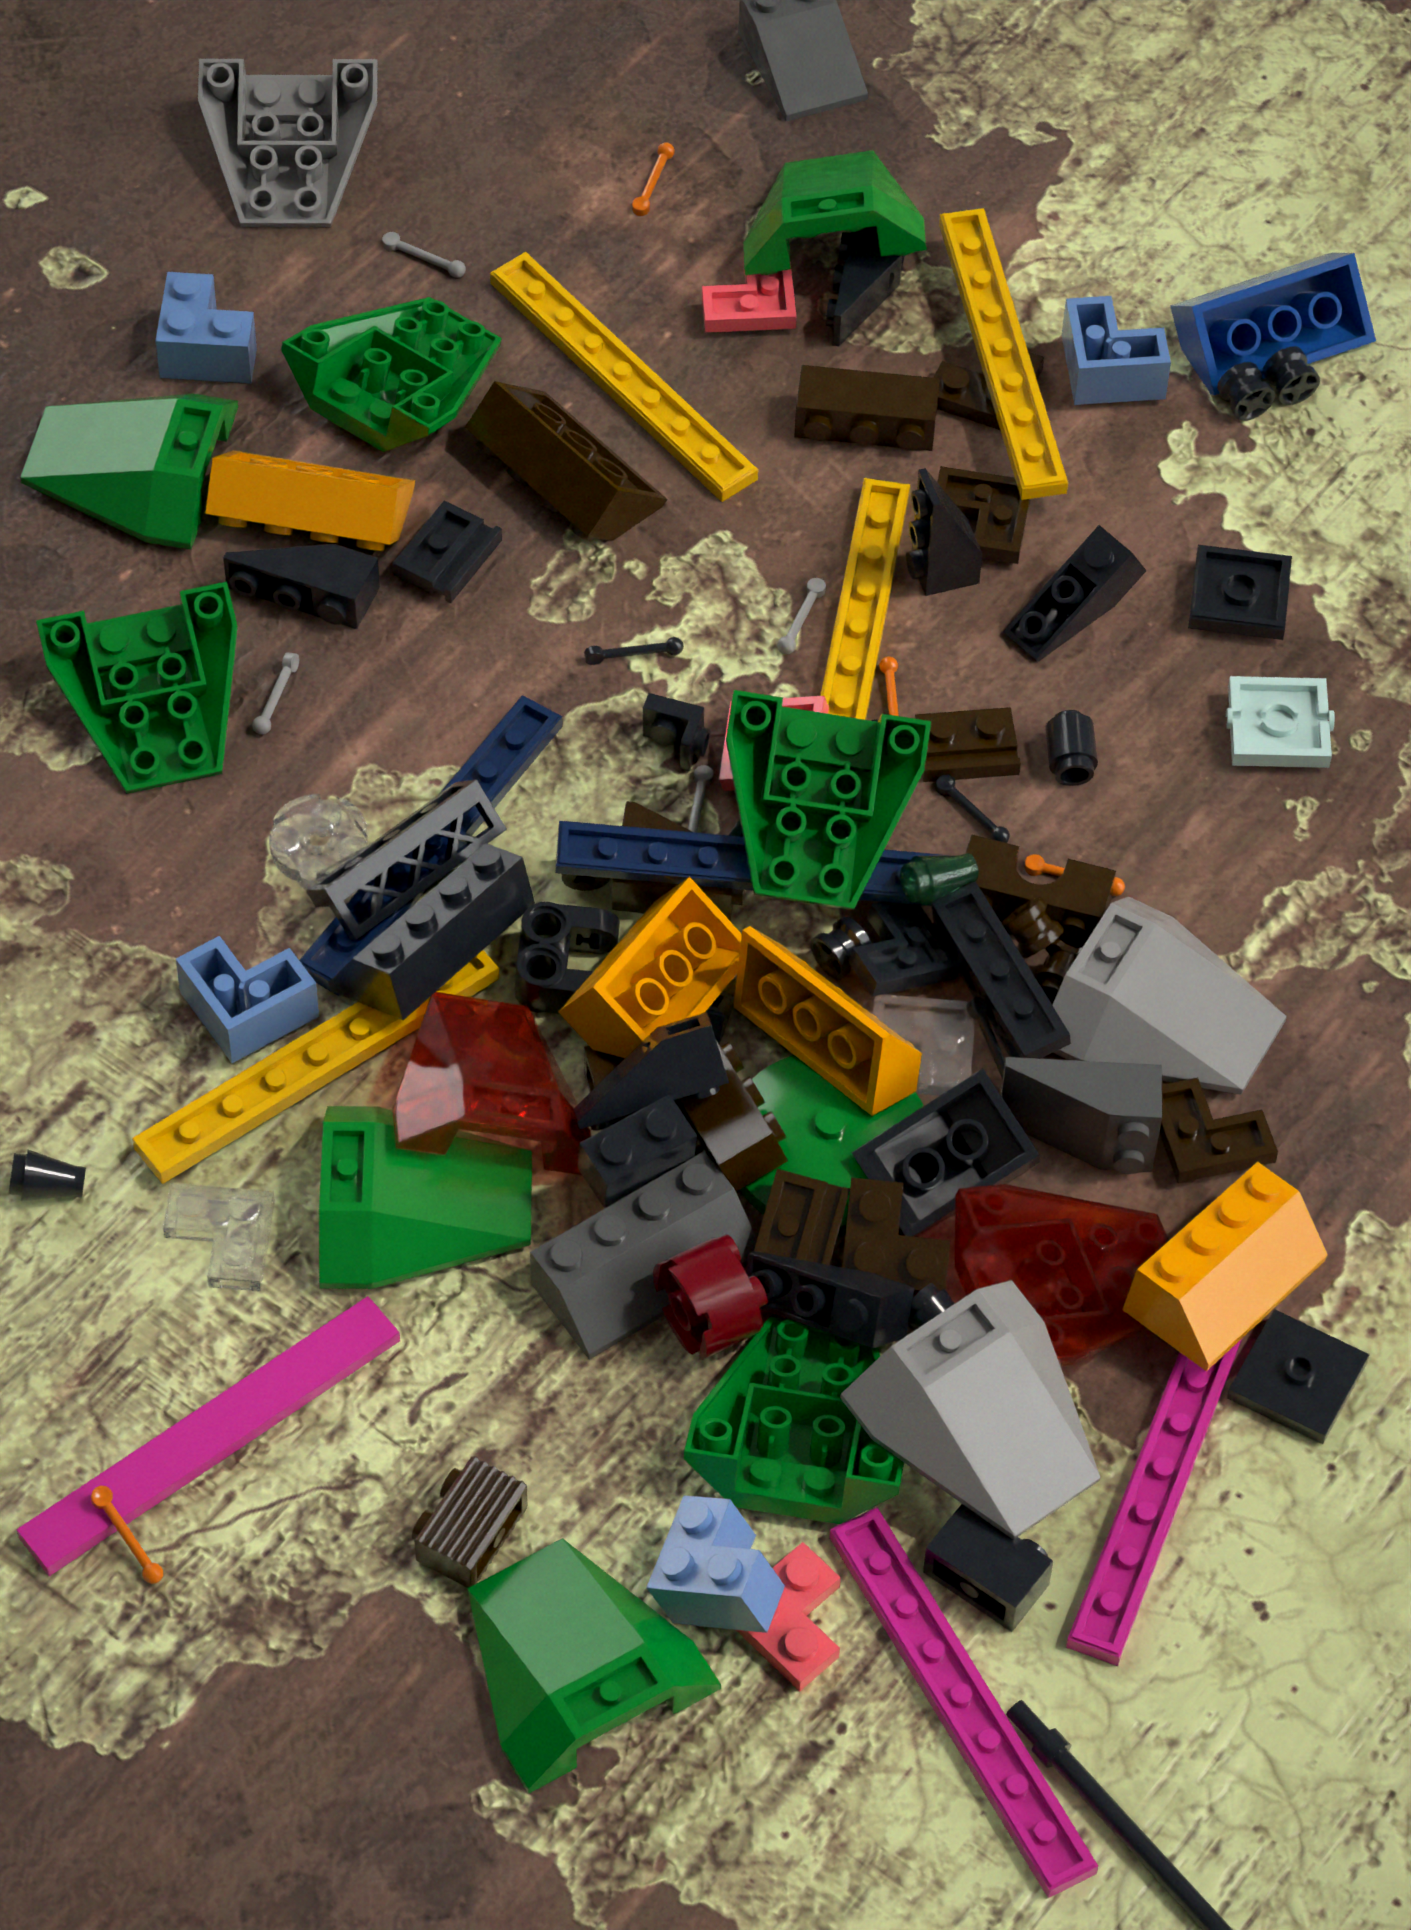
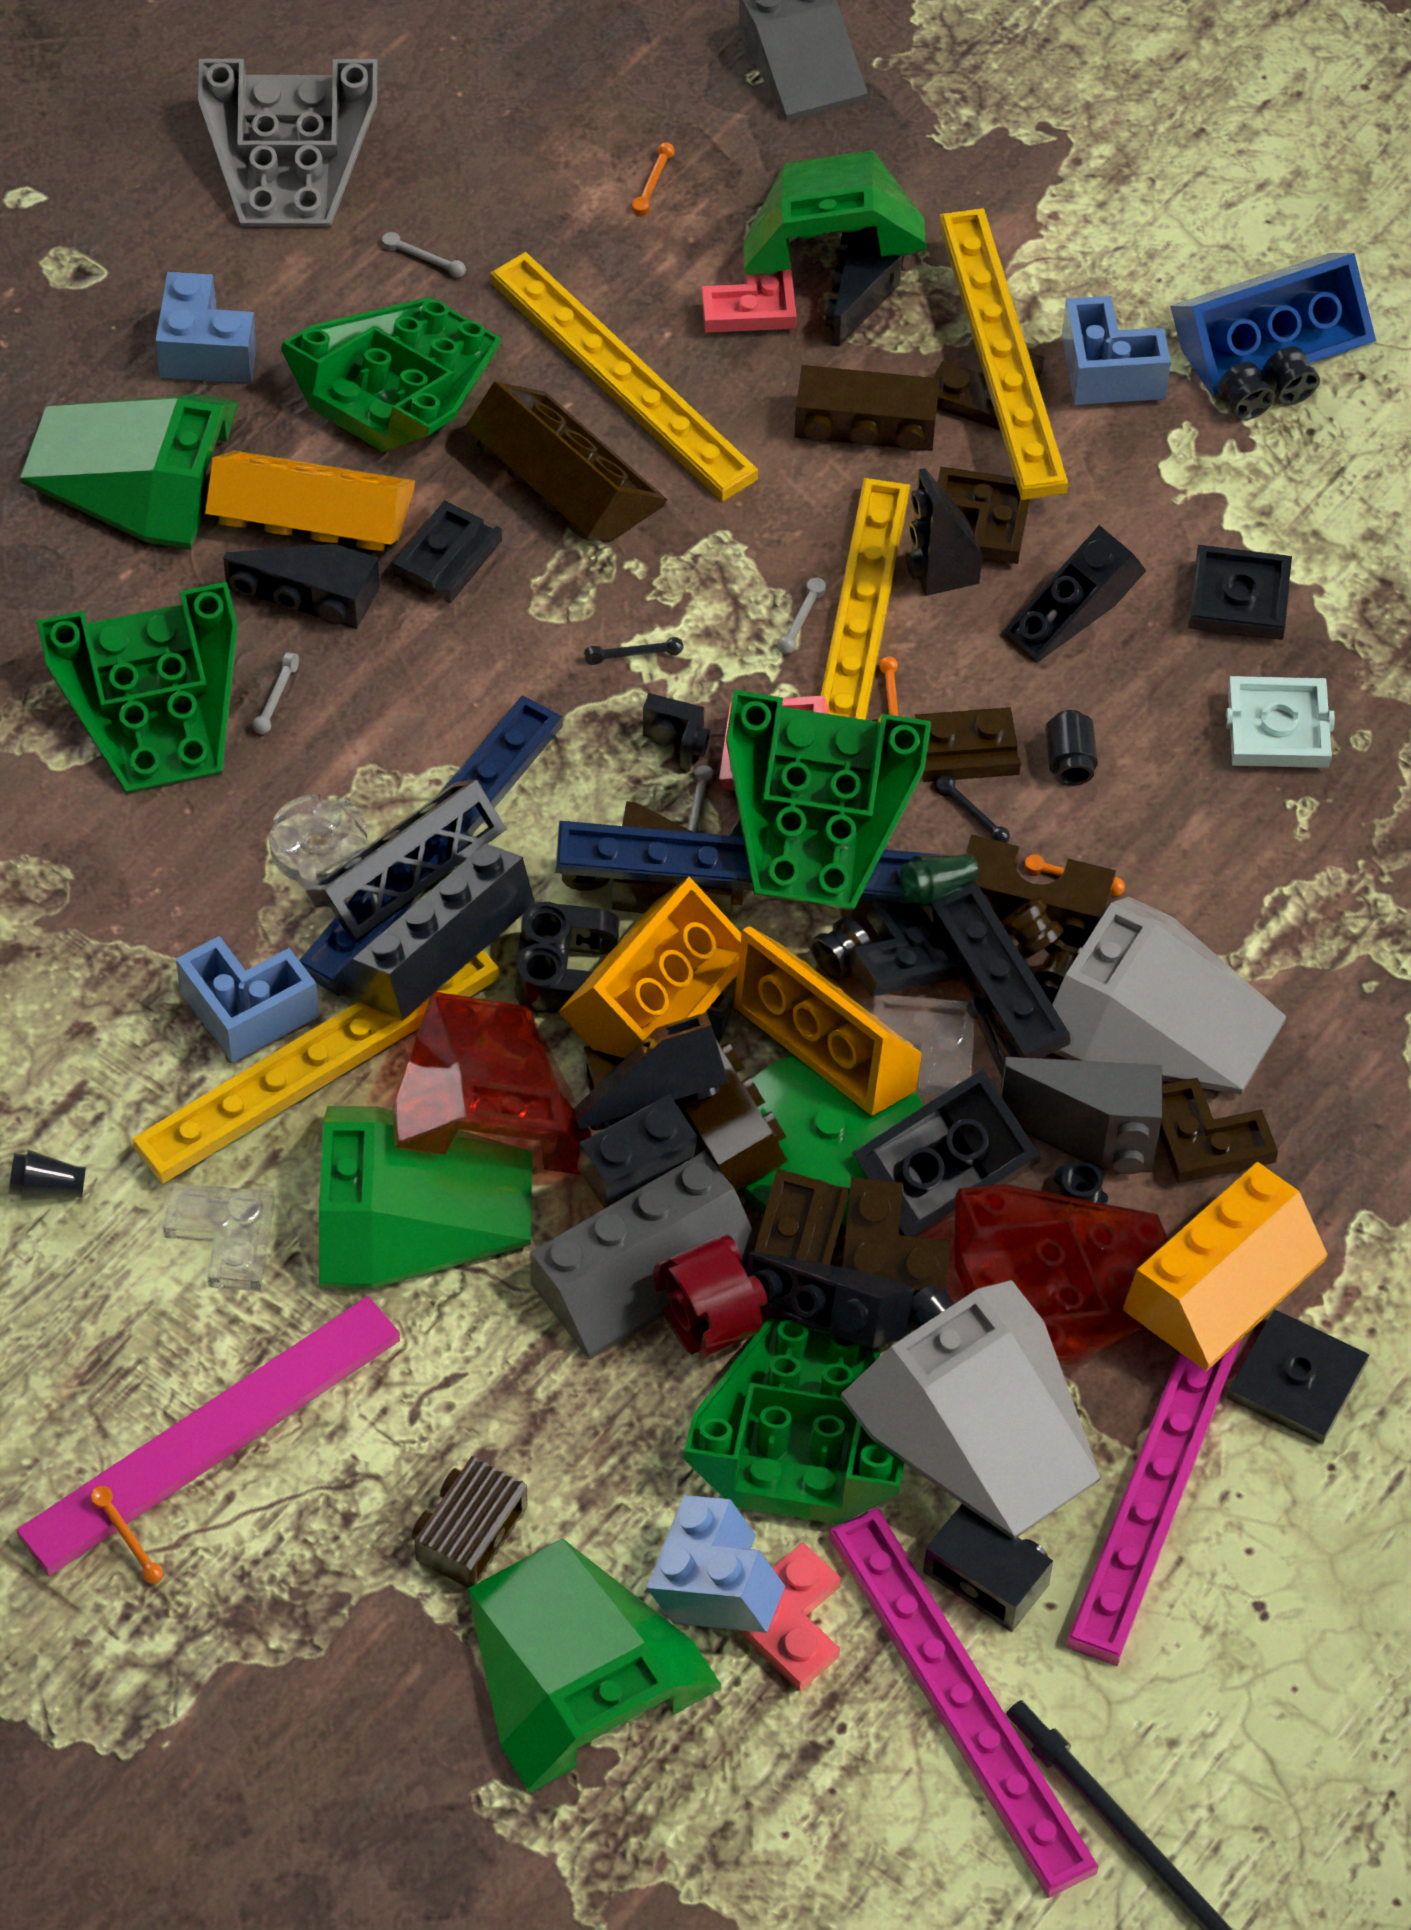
(1081, 1174): none -> black plate

